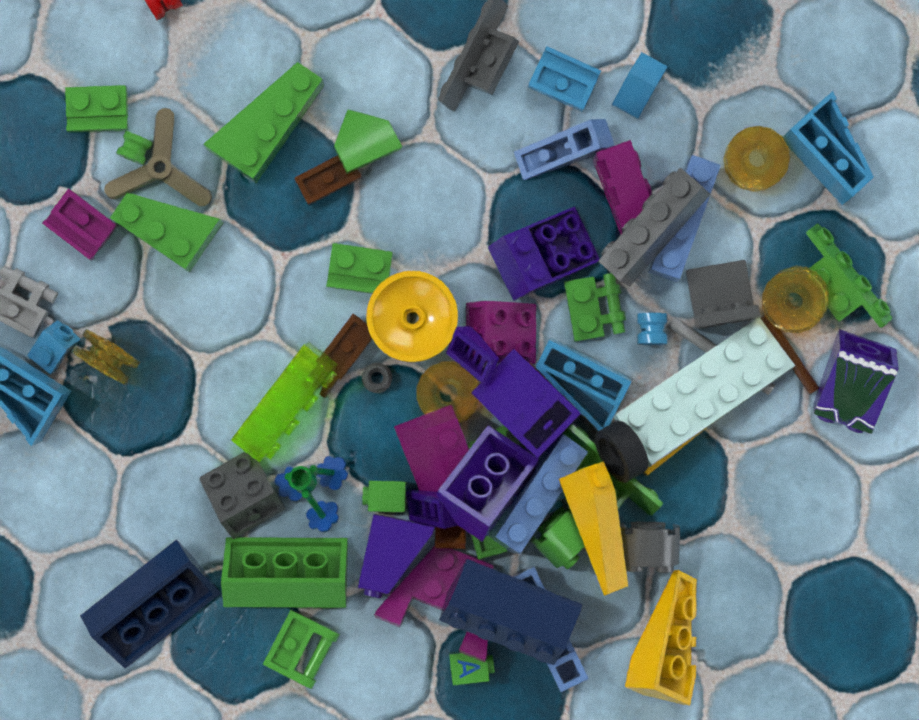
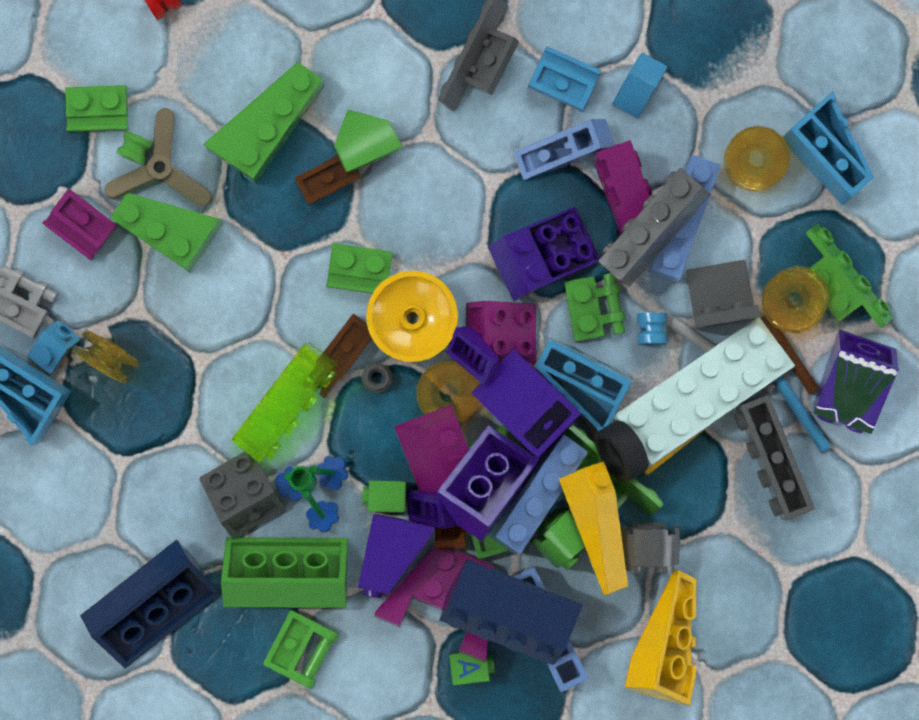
(775, 458): none -> dark grey brick
(802, 414): none -> dark azure bar

